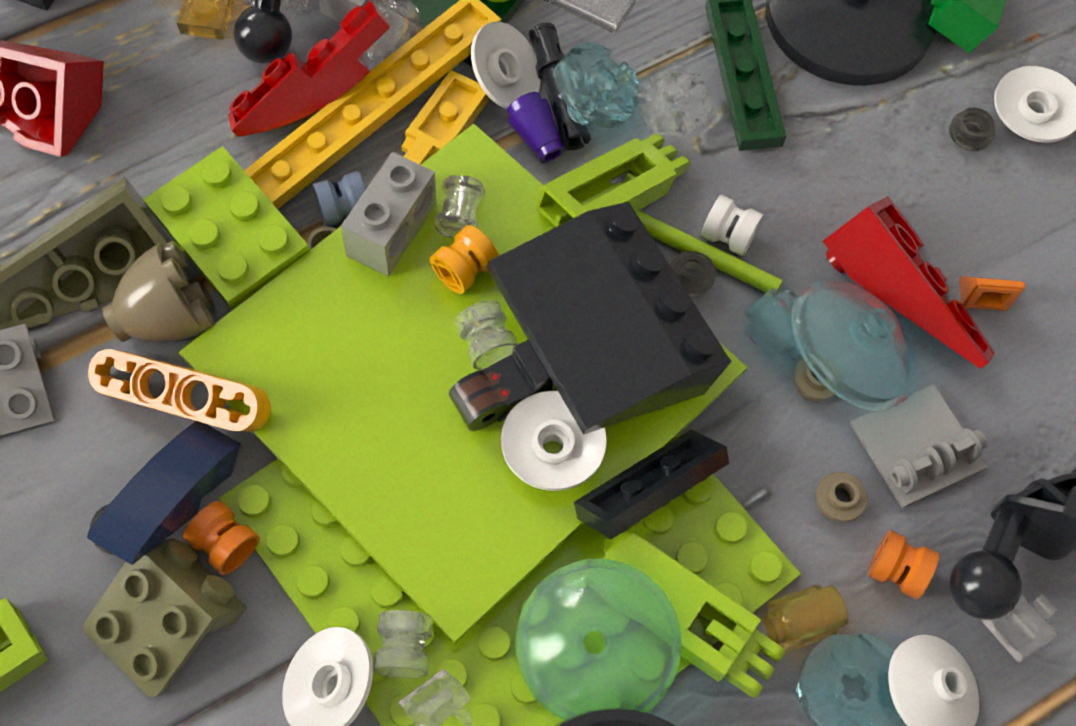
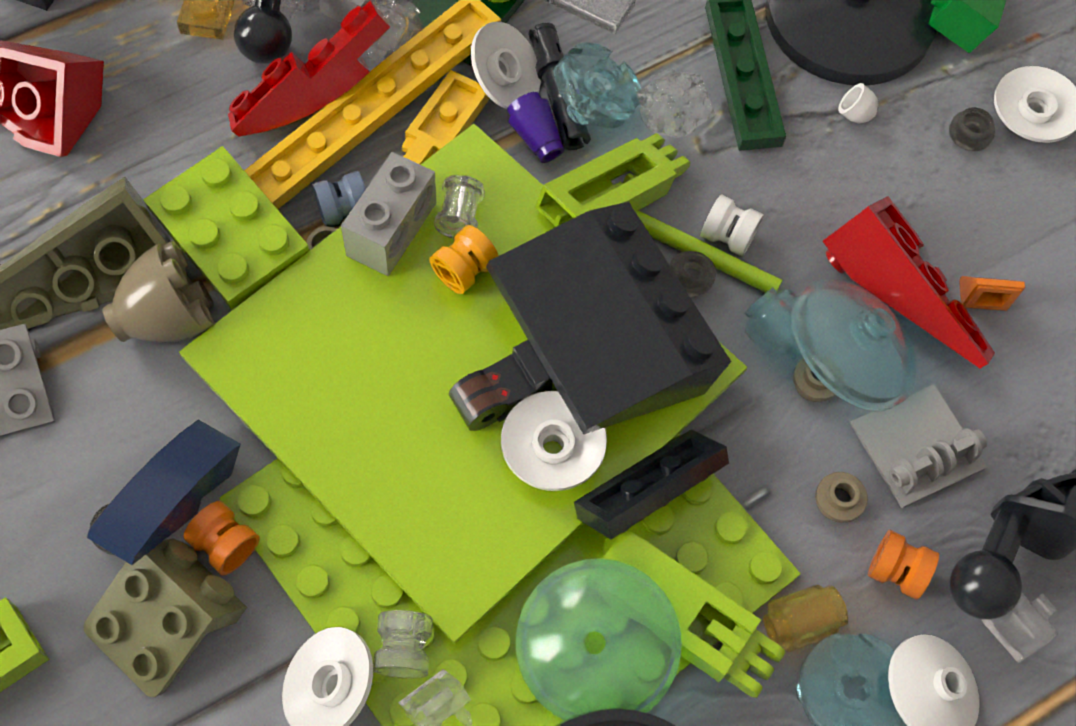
(177, 391): light orange beam -> none
(486, 333): clear wheel -> none
(859, 104): none -> white hinge

